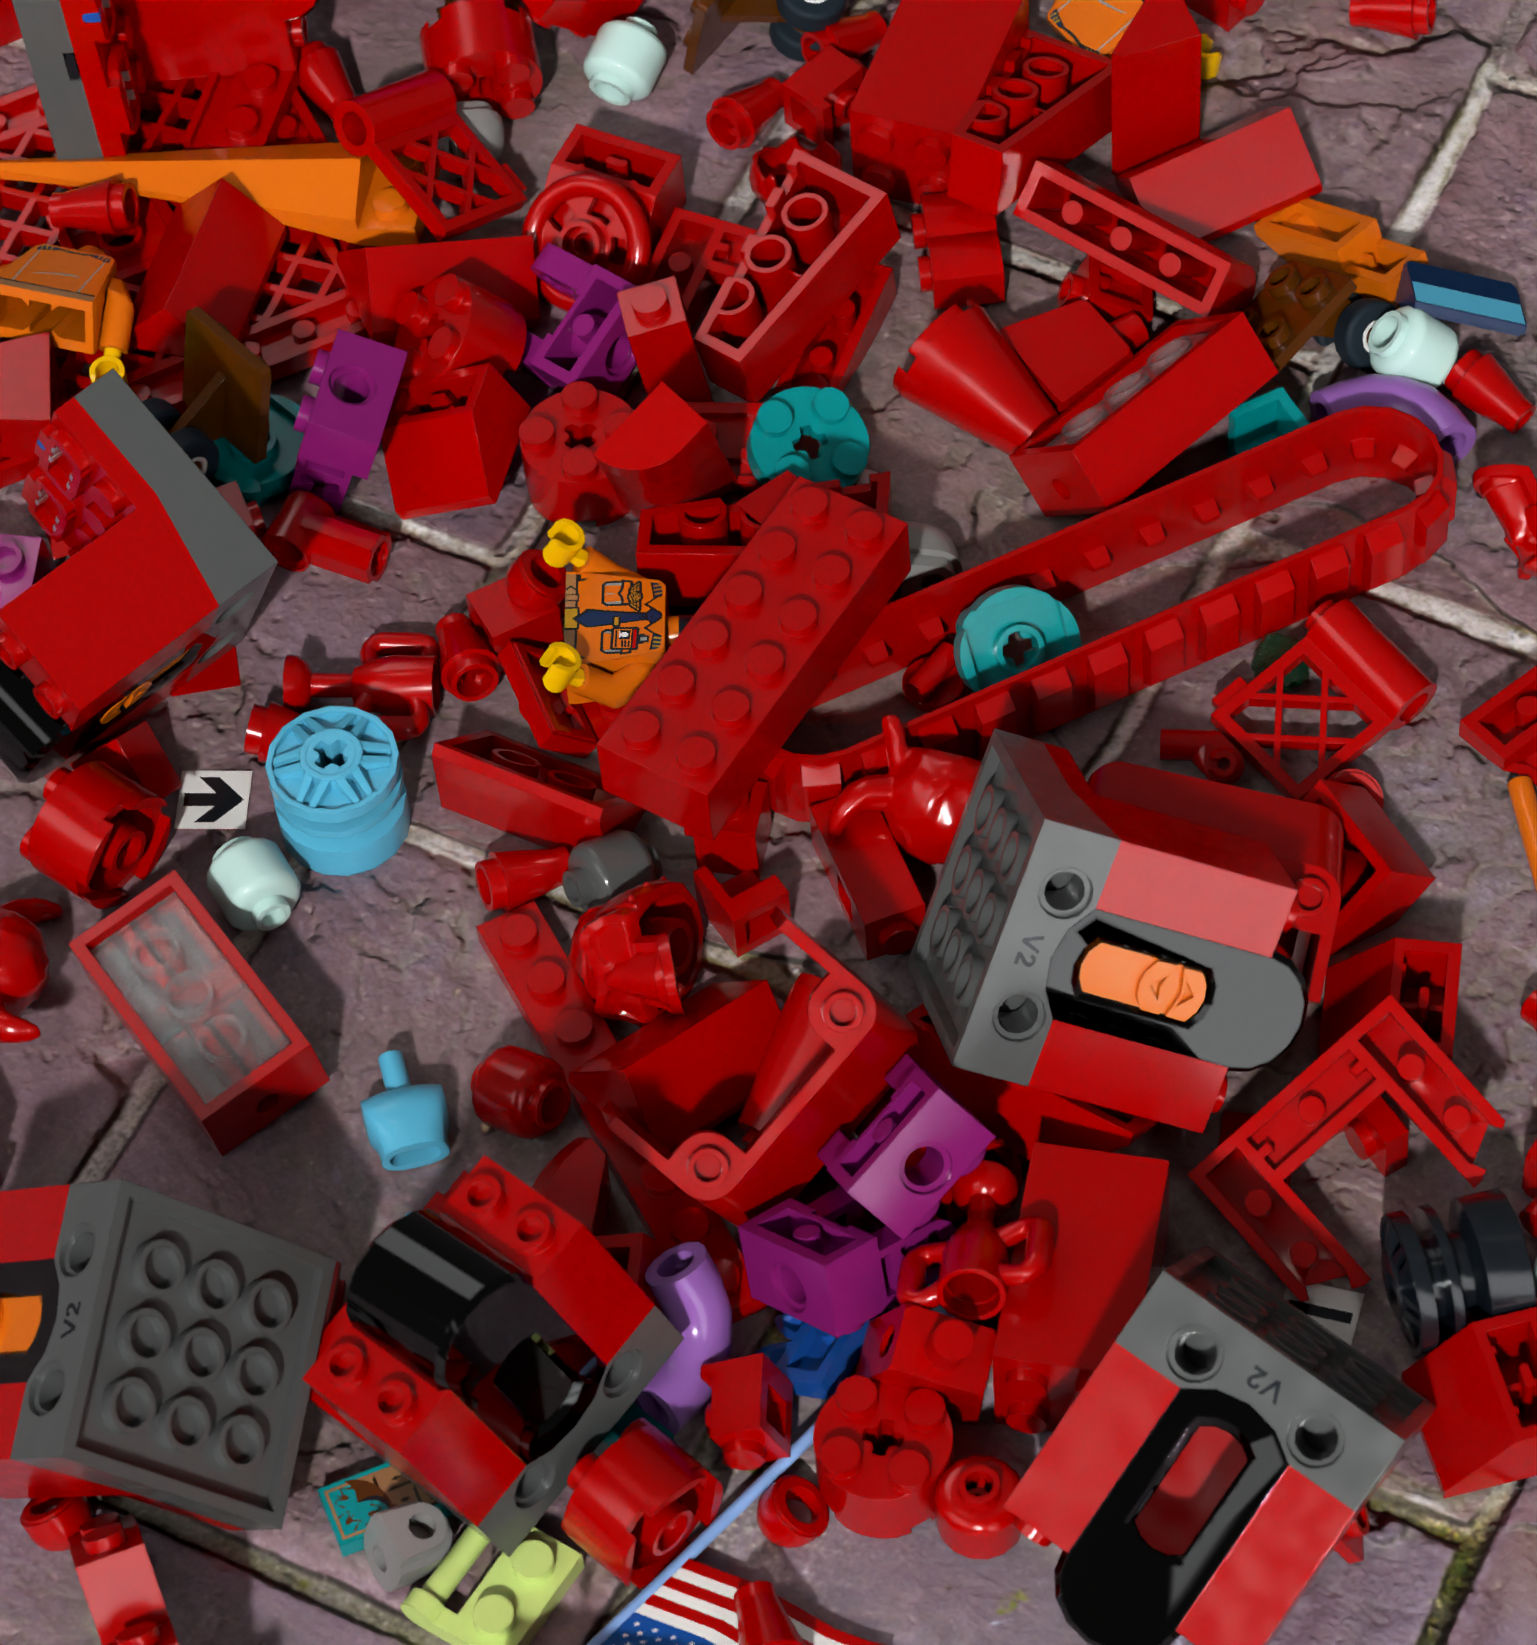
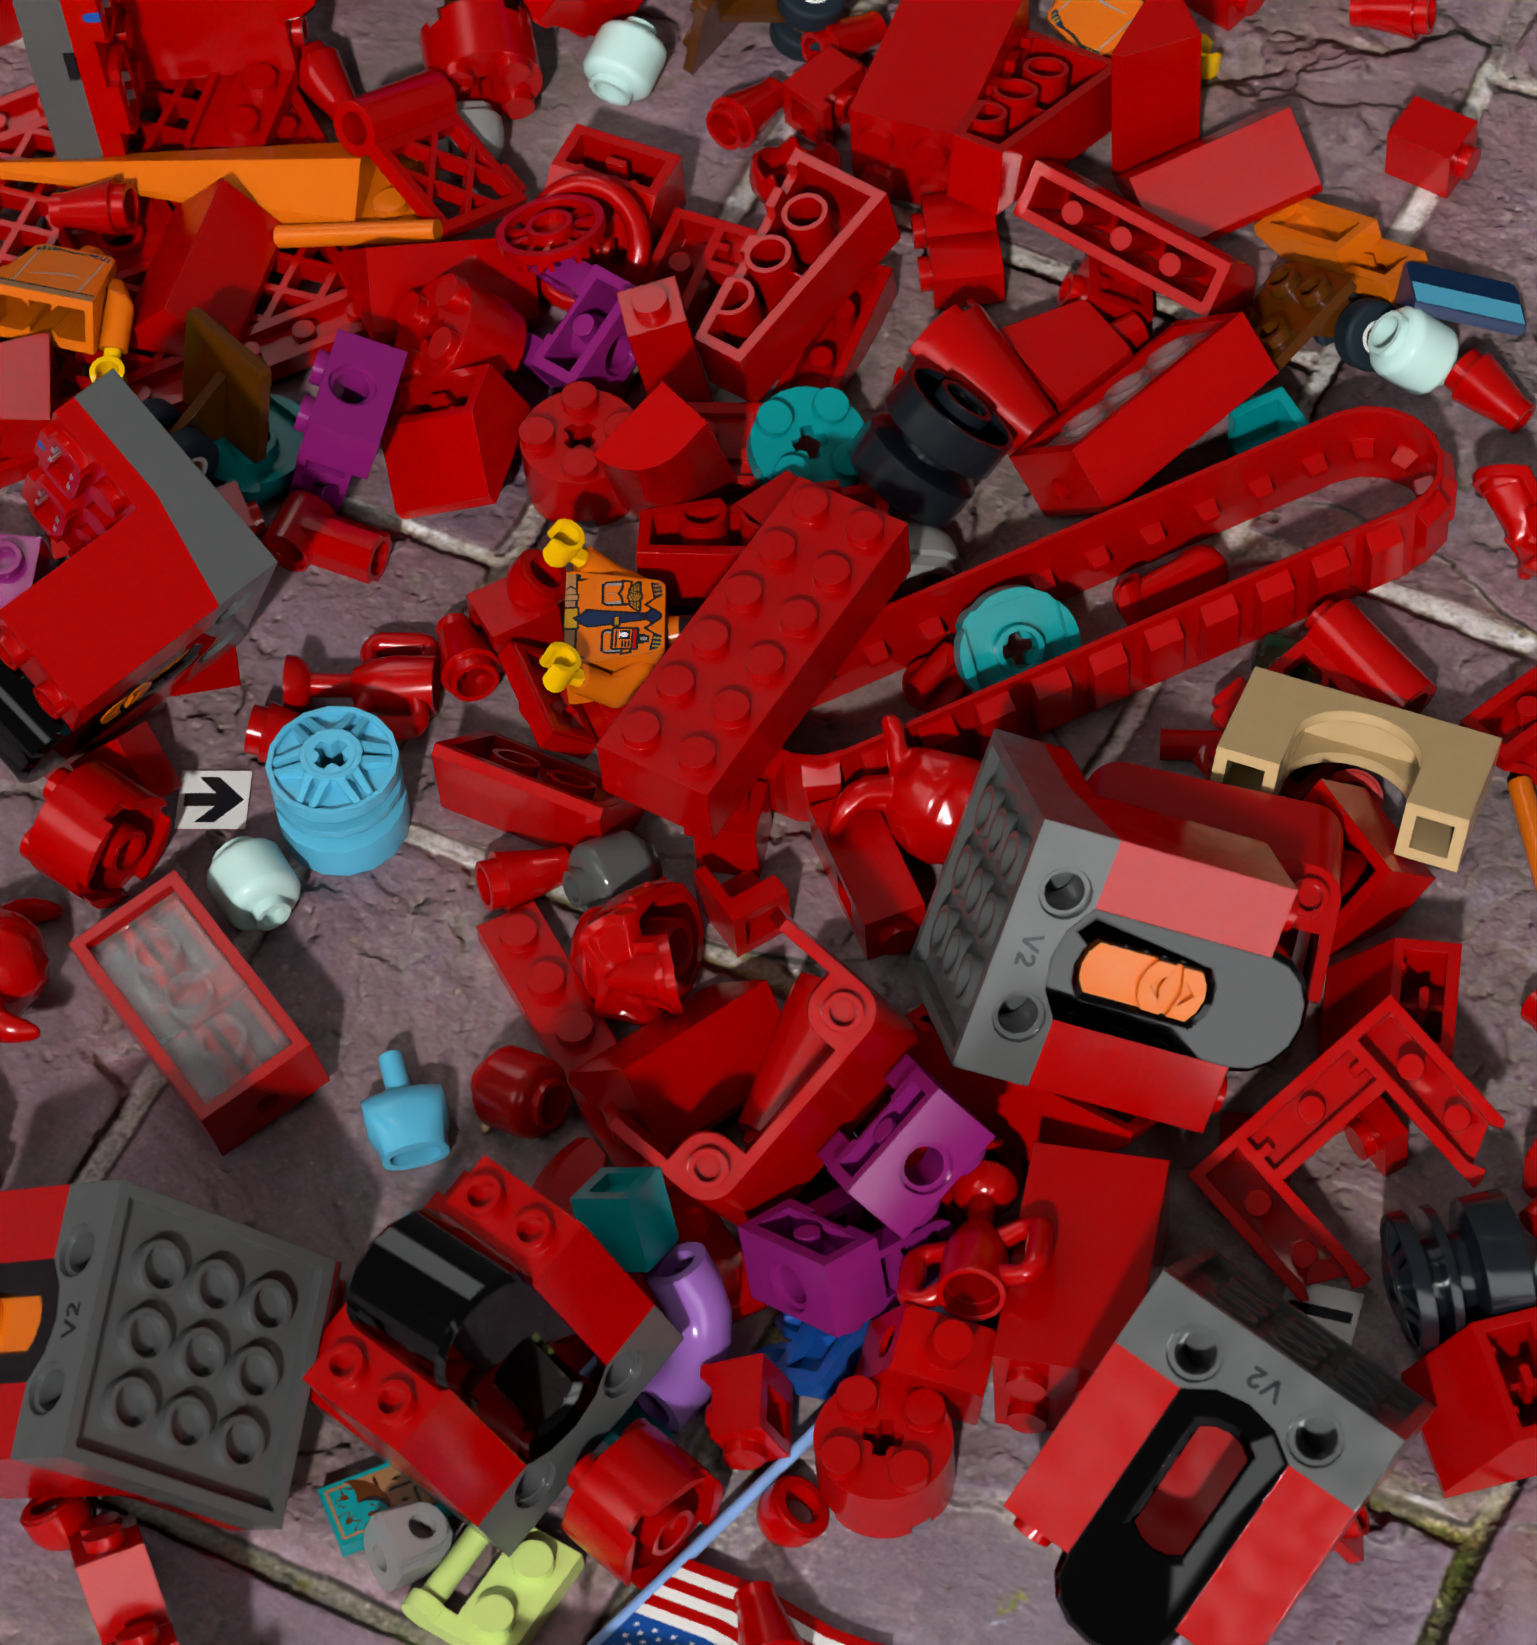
(358, 233): none -> orange bar
(552, 233): none -> red wheel
(628, 1215): none -> teal panel
(930, 446): none -> black wheel
(972, 1509): red head -> none
(1181, 579): none -> red piece
(1404, 394): medium lavender cylinder -> none
(1432, 147): none -> red brick
(1434, 763): none -> tan arch

